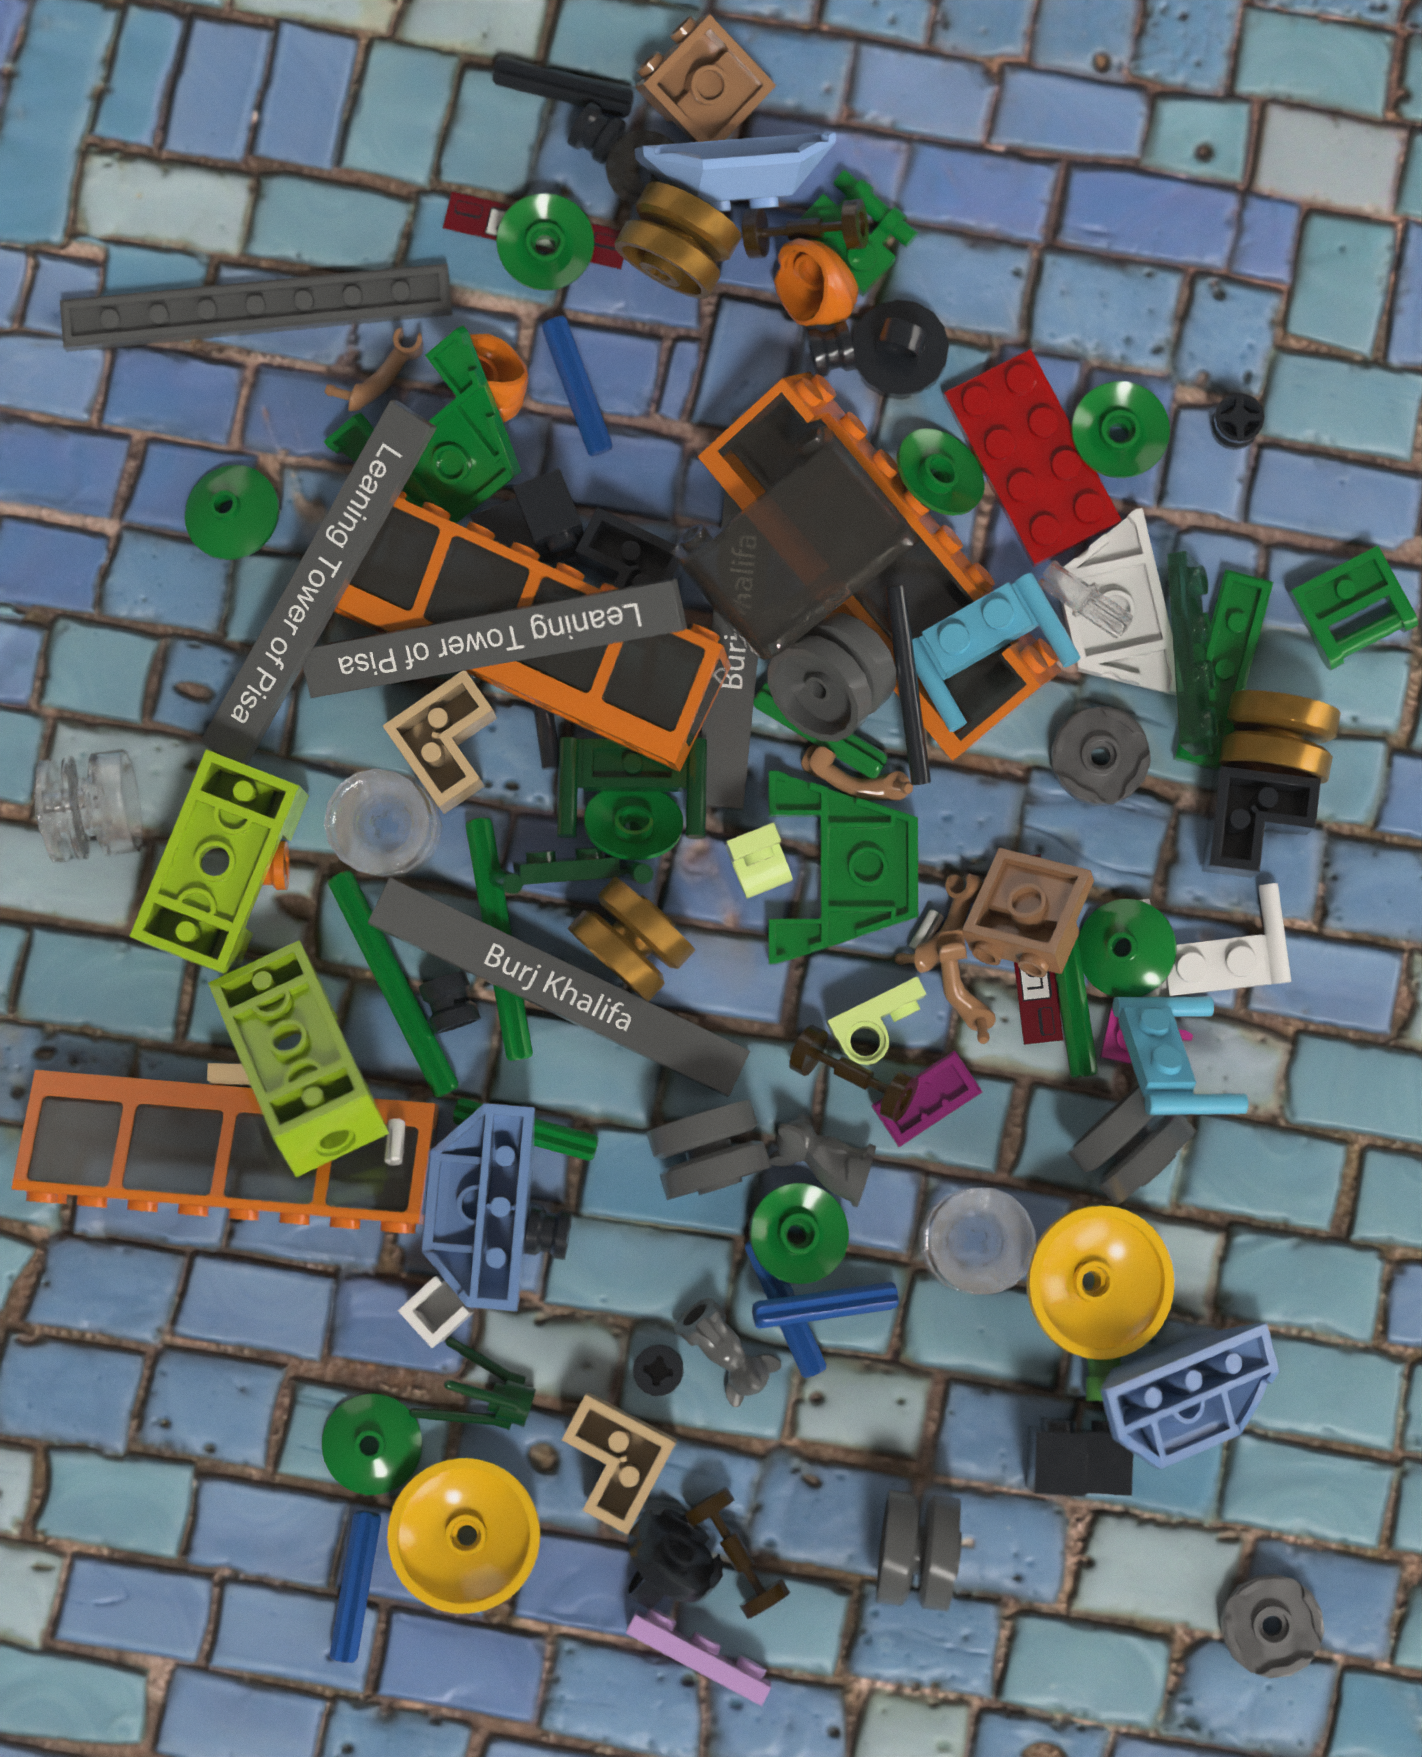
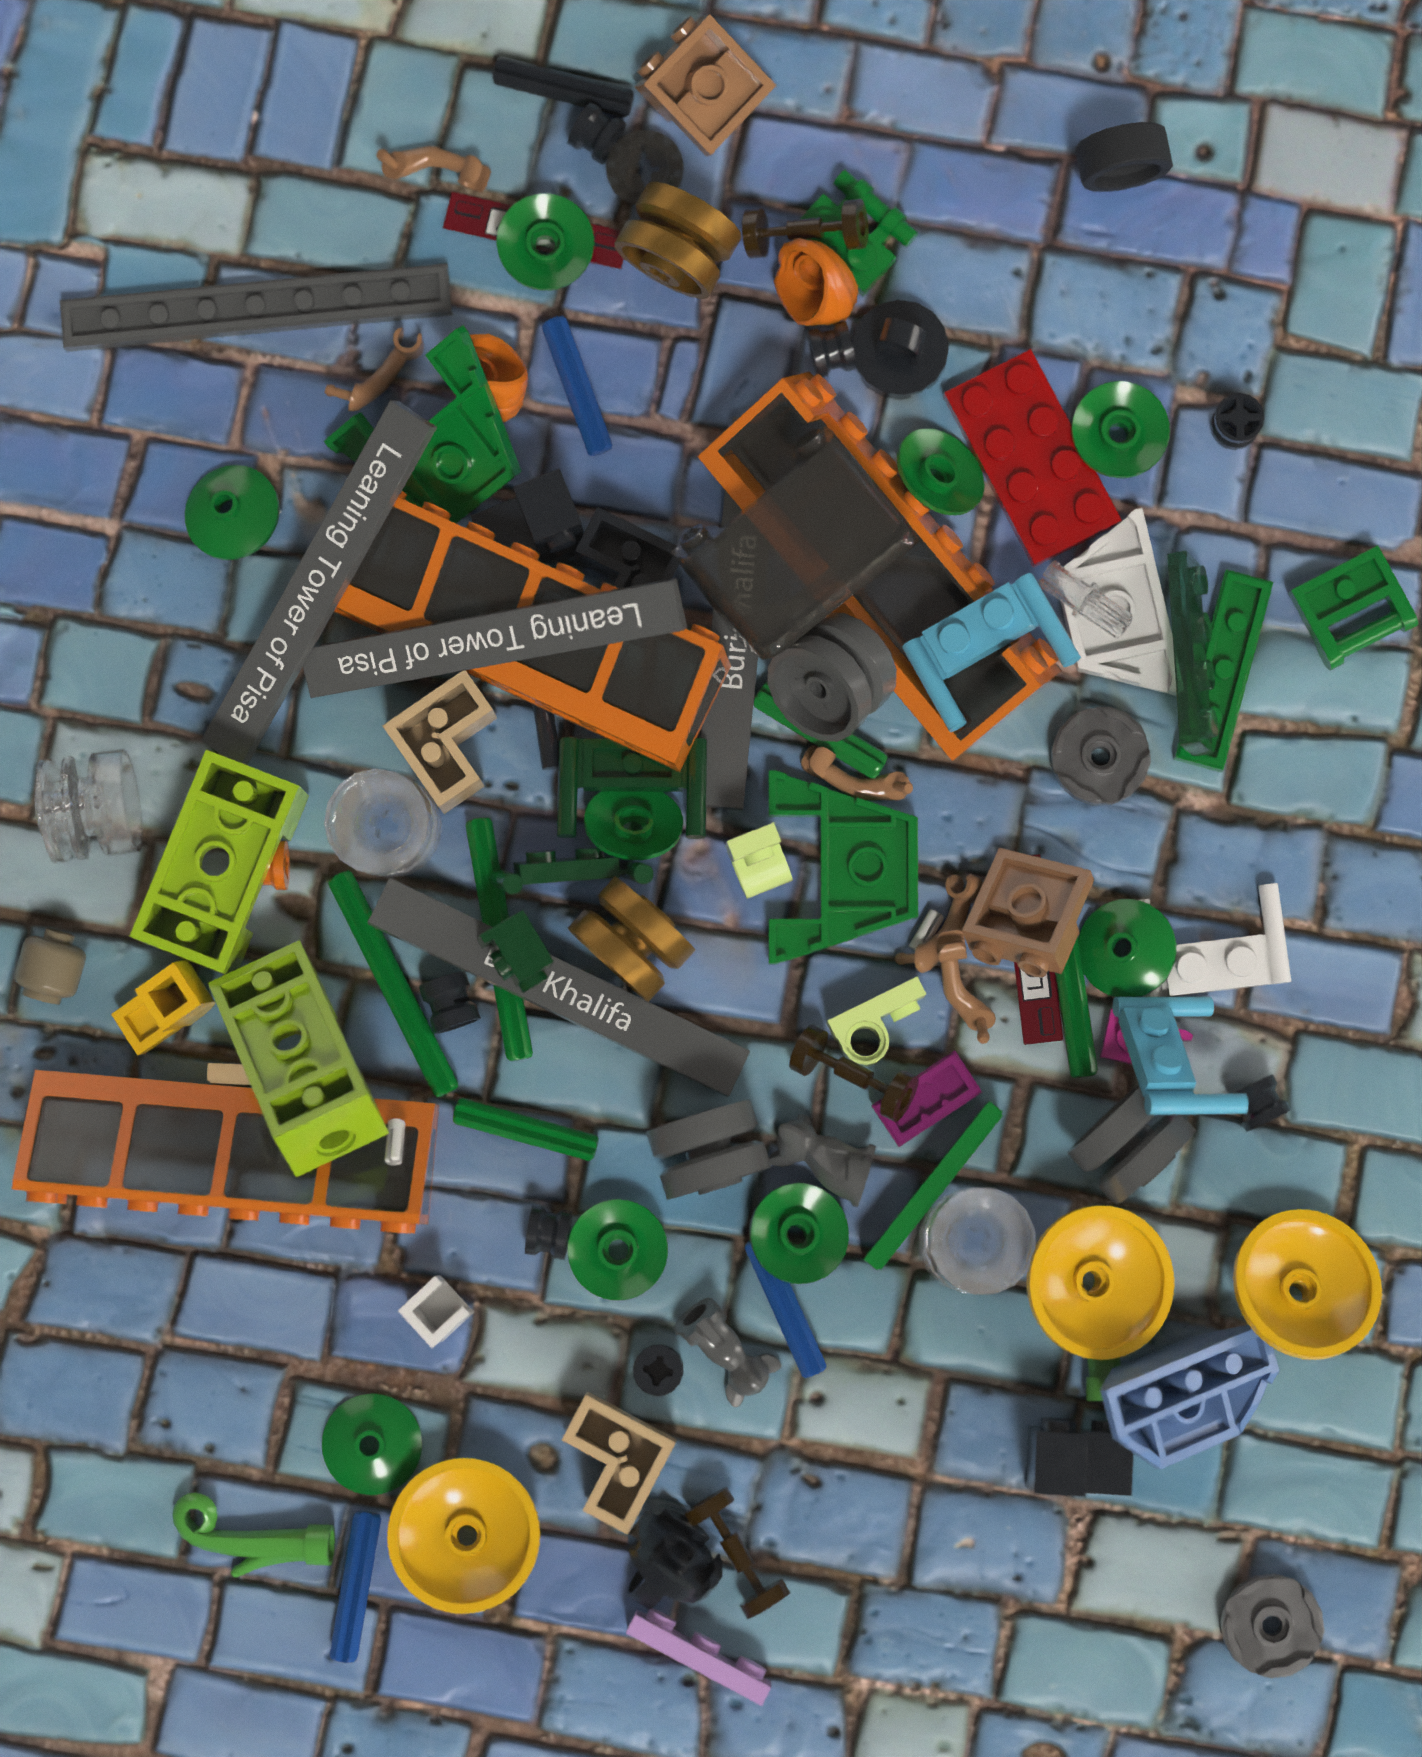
(50, 966): none -> dark tan head
(163, 1006): none -> yellow brick
(262, 1547): none -> bright green plant
(406, 162): none -> medium nougat piece
(482, 1205): medium blue wedge -> none
(508, 1400): dark green plant -> none
(518, 951): none -> dark green brick
(590, 1249): none -> green dish
(738, 168): light blue wedge -> none
(825, 1305): blue axle -> none
(908, 684): black bar -> none
(924, 1550): dark grey wheel -> none
(933, 1186): none -> green tile
(1123, 157): none -> black tyre
(1246, 805): black brick -> none
(1263, 1103): none -> black wheel
(1280, 734): pearl gold wheel -> none
(1328, 1267): none -> yellow dish

